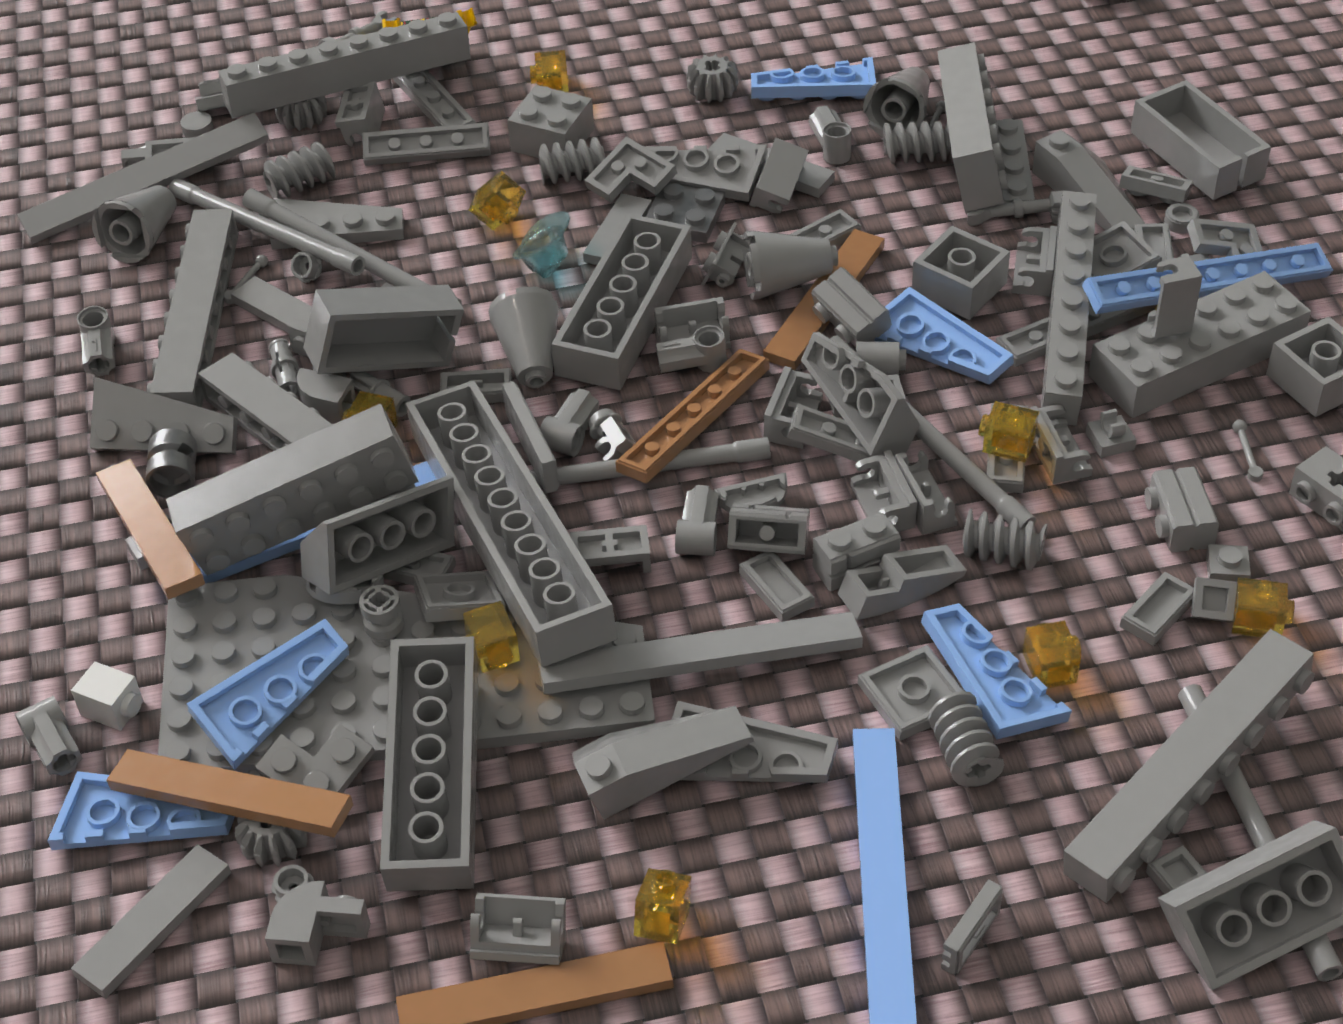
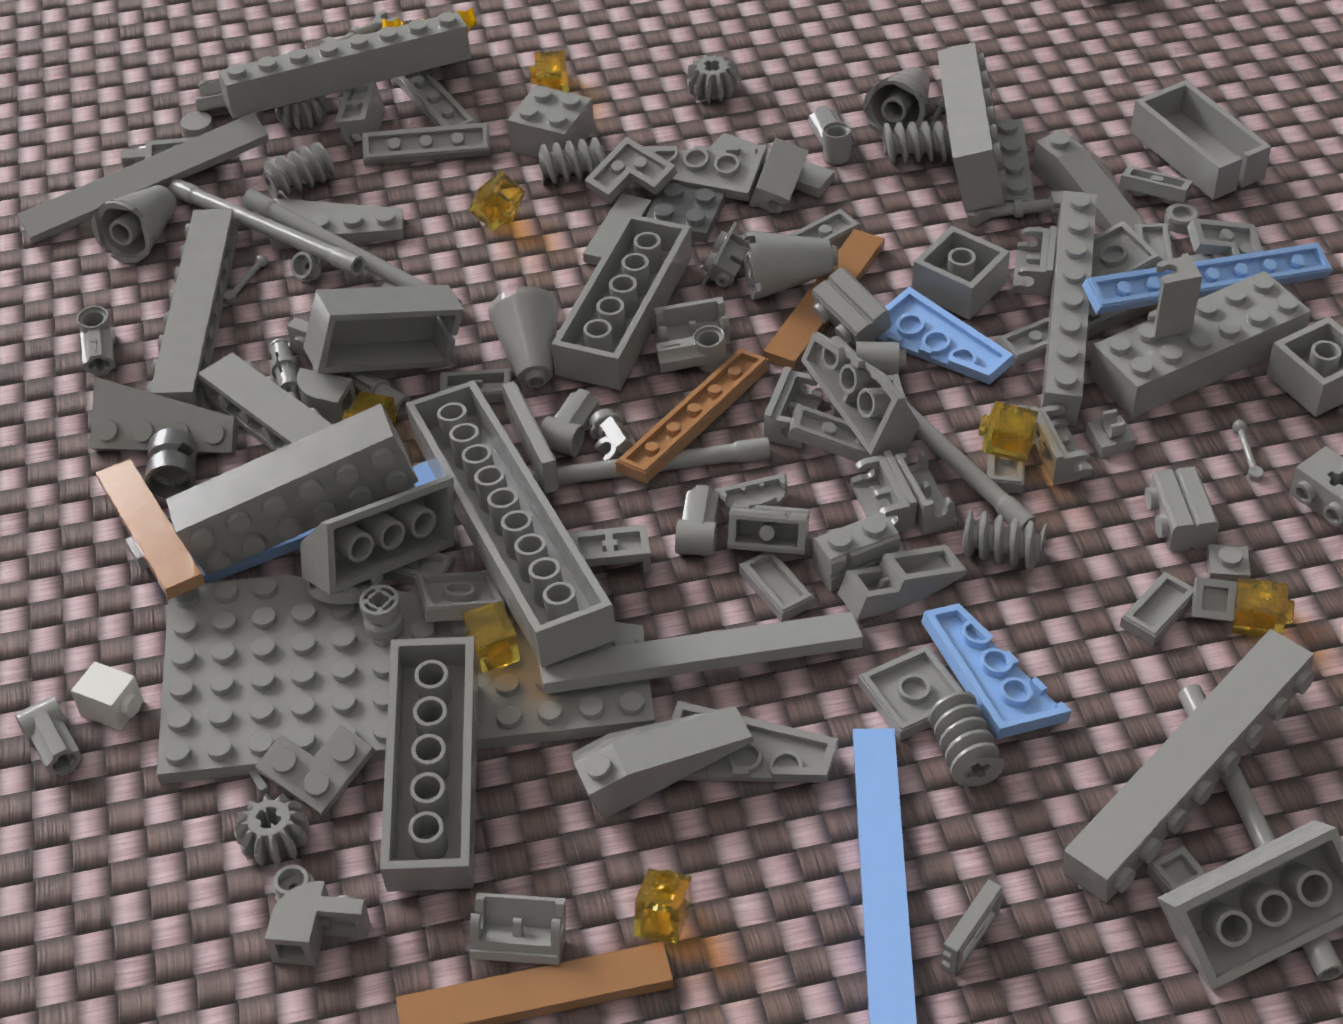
(105, 817): light blue wing -> none
(150, 921): light grey tile -> none
(231, 792): medium nougat tile -> none
(262, 695): light blue wing -> none
(270, 303): light grey tile -> none
(545, 244): clear light blue piece -> none
(815, 82): light blue wing -> none
(1052, 653): clear yellow brick -> none

